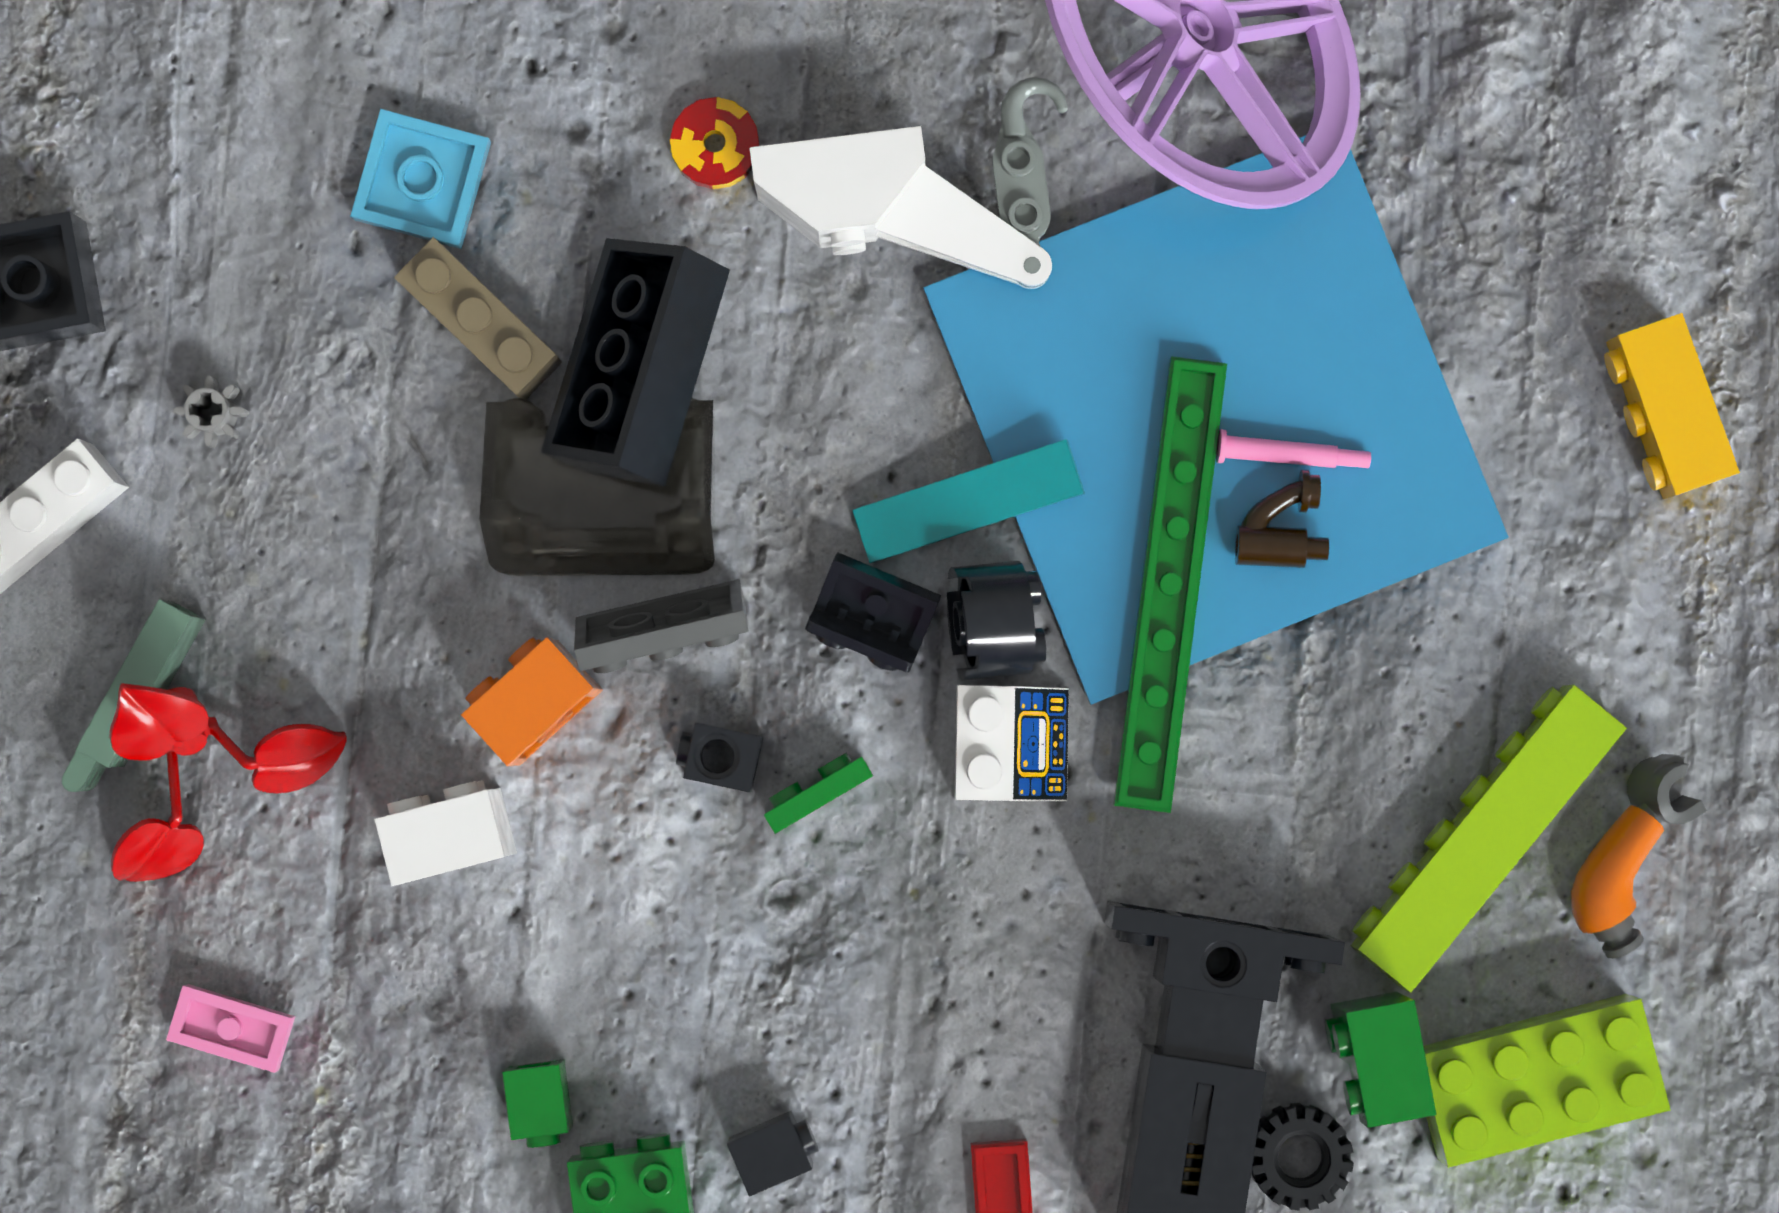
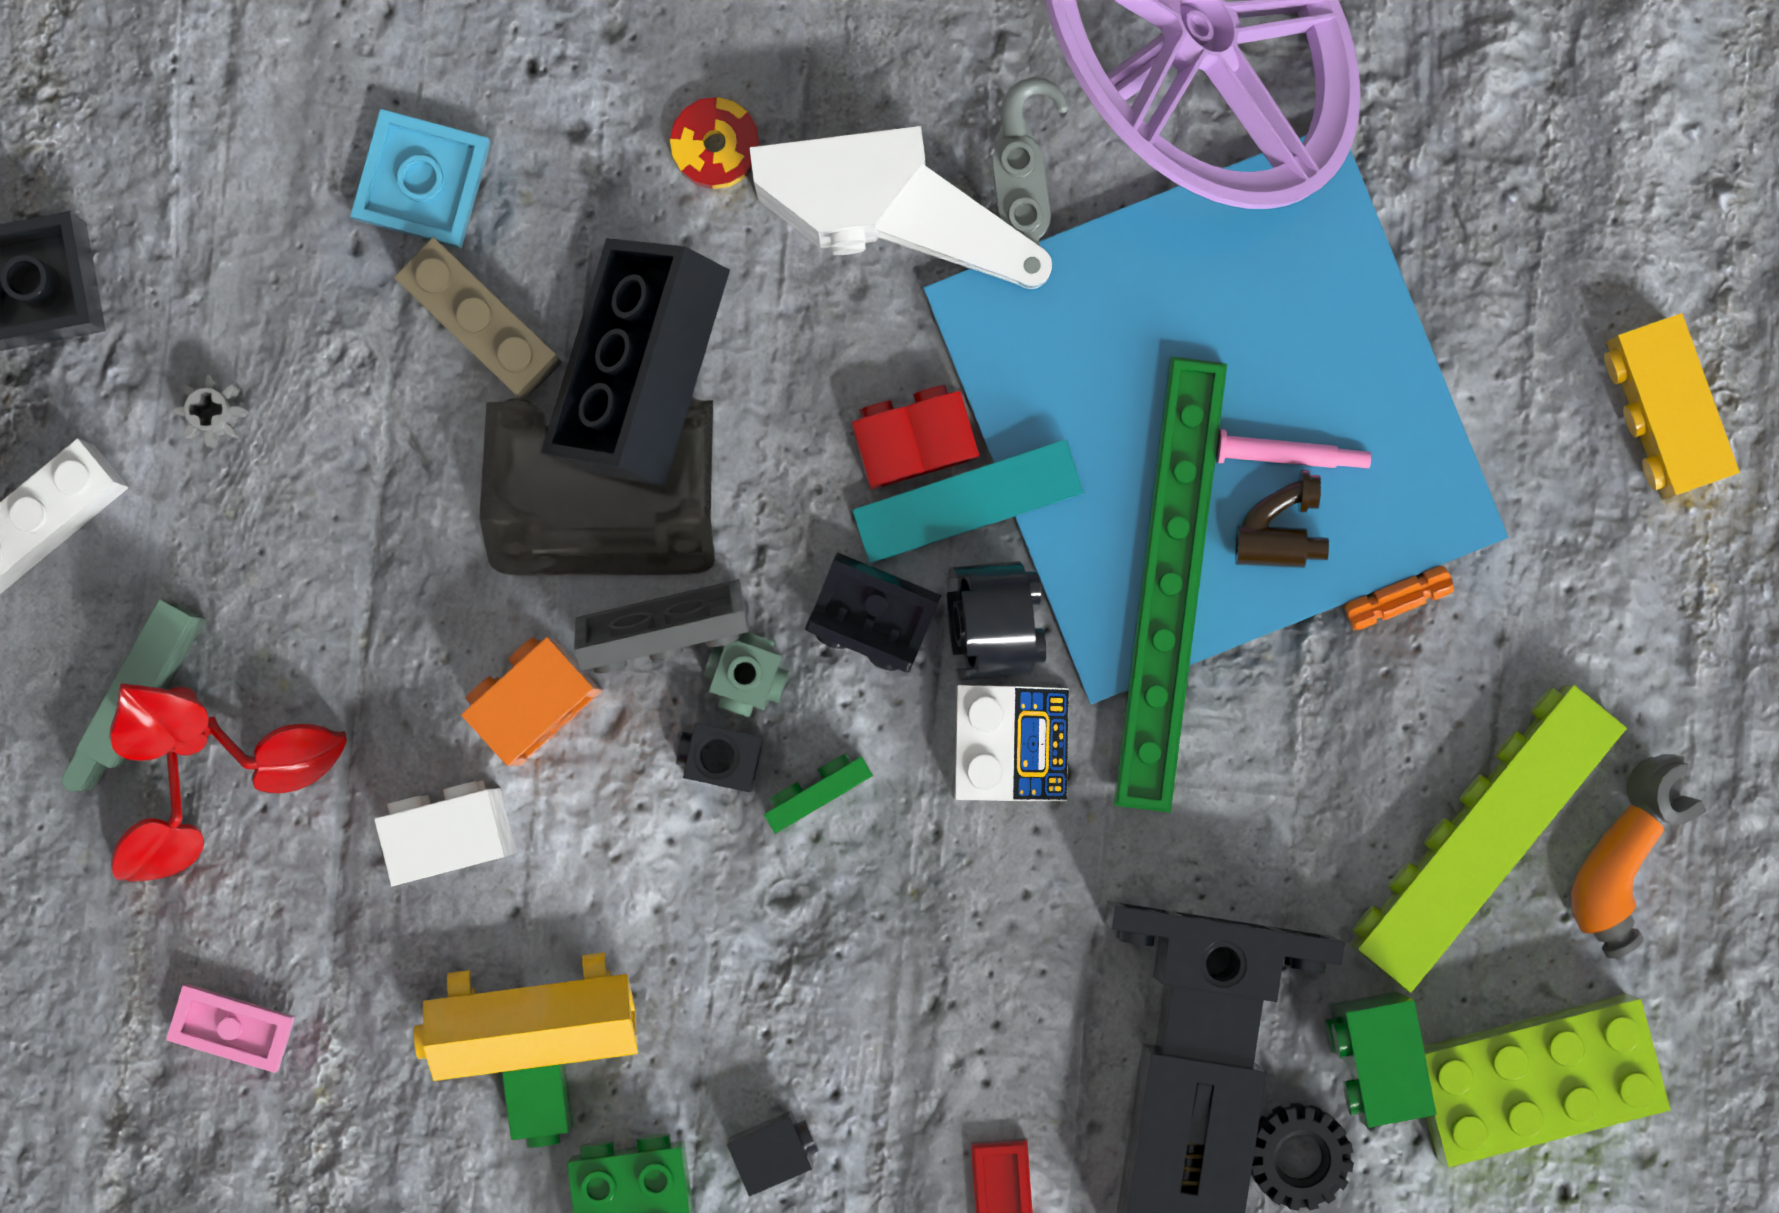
(527, 1024): none -> yellow brick
(769, 677): none -> sand green brick
(914, 438): none -> red brick
(1399, 598): none -> orange axle

